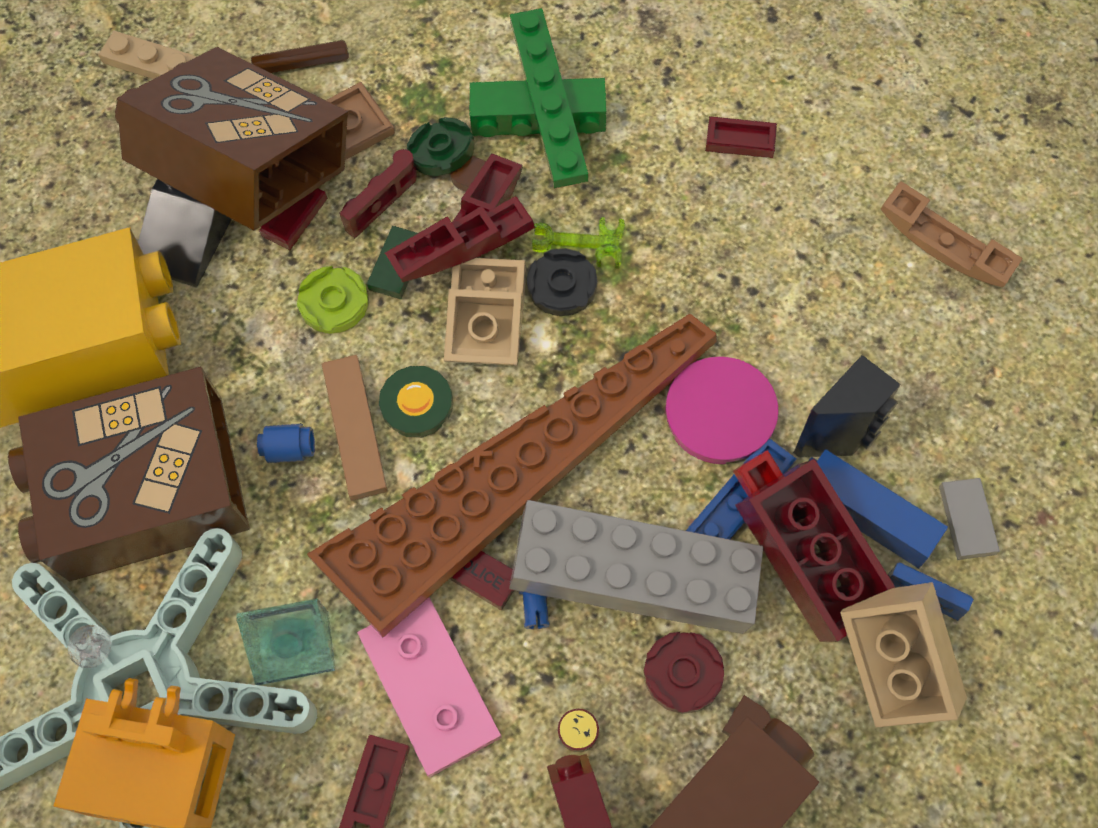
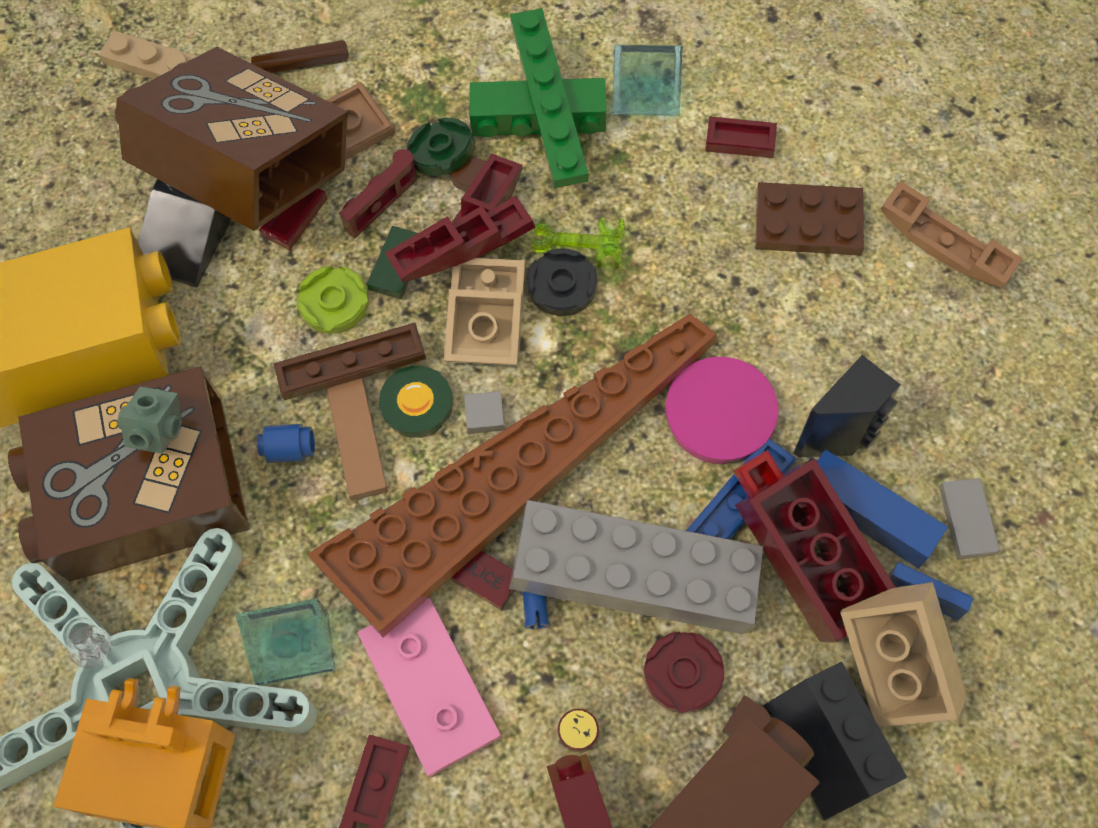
(150, 420): none -> sand green brick
(349, 361): none -> reddish brown tile
(484, 412): none -> light grey tile
(647, 79): none -> clear light blue slope
(809, 218): none -> reddish brown plate
(847, 744): none -> black slope

